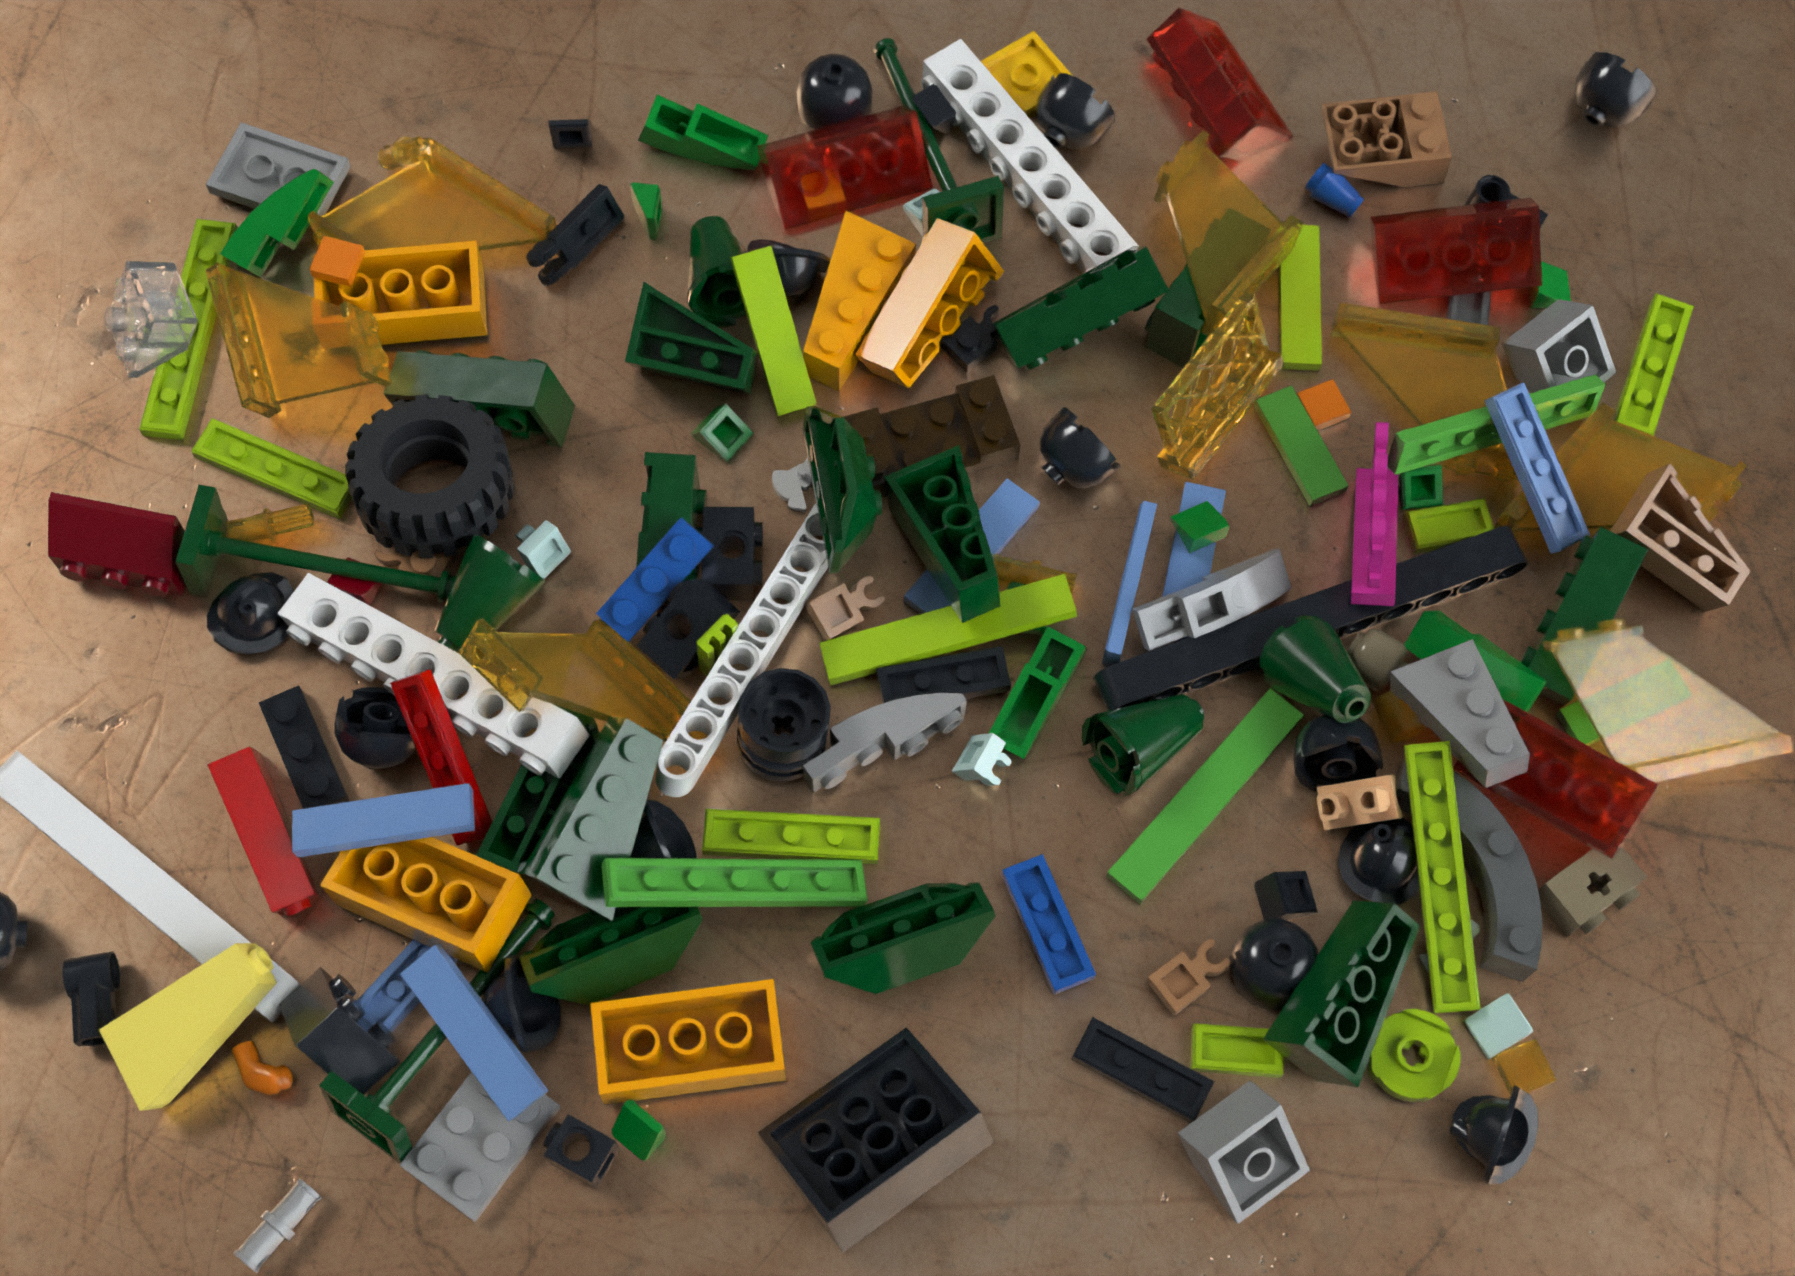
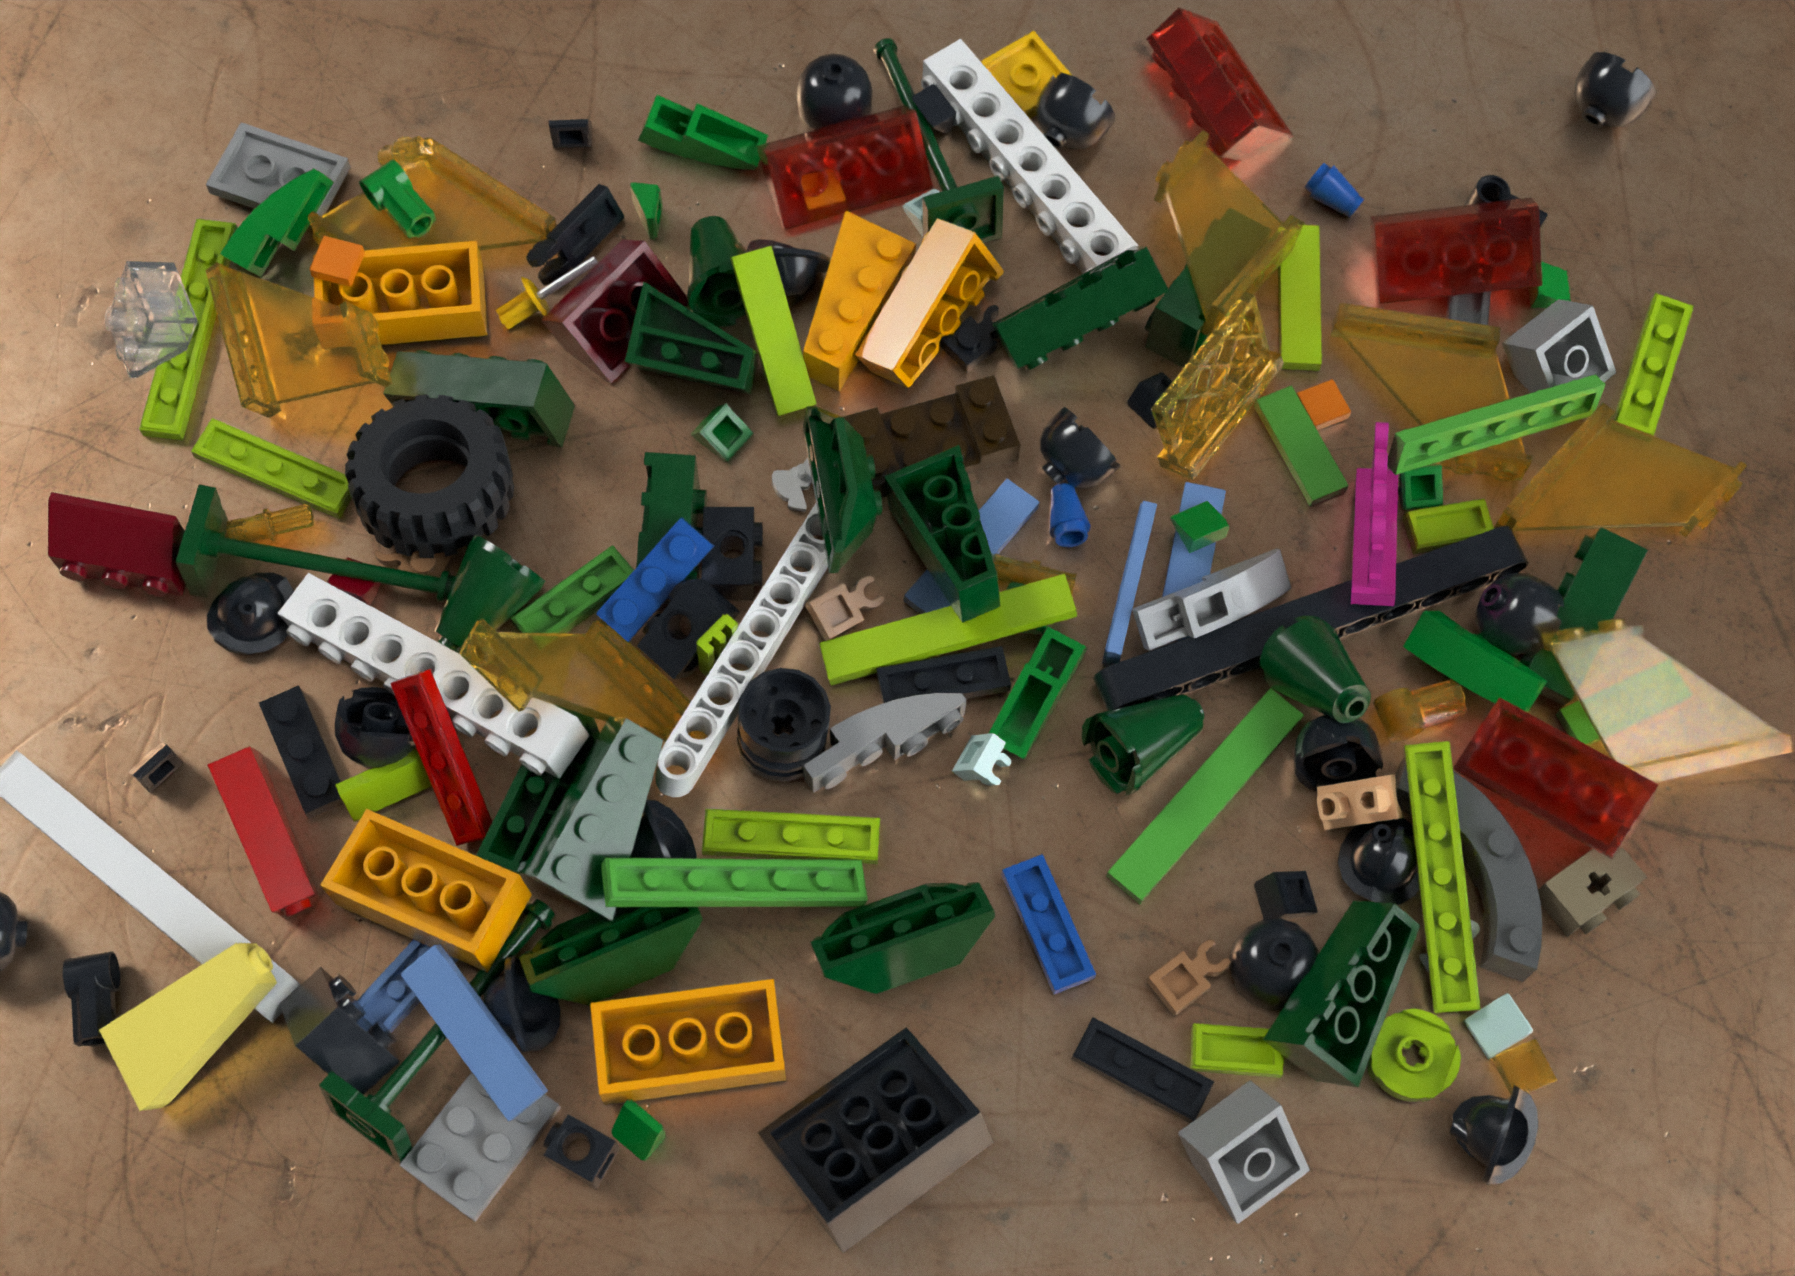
(156, 767): none -> black slope
(259, 1075): orange arm -> none
(277, 1225): light grey pin -> none
(382, 820): medium blue tile -> none
(383, 785): none -> lime tile
(393, 192): none -> green piece
(534, 300): none -> yellow piece
(542, 548): light aqua tile -> none
(575, 596): none -> bright green tile
(600, 310): none -> dark red slope
(1067, 517): none -> blue cone
(1146, 396): none -> black slope
(1376, 656): dark tan head -> none
(1389, 139): medium nougat slope -> none
(1463, 706): light grey wedge -> none
(1519, 613): none -> black cylinder
(1537, 468): medium blue tile -> none
(1681, 542): medium nougat wedge -> none

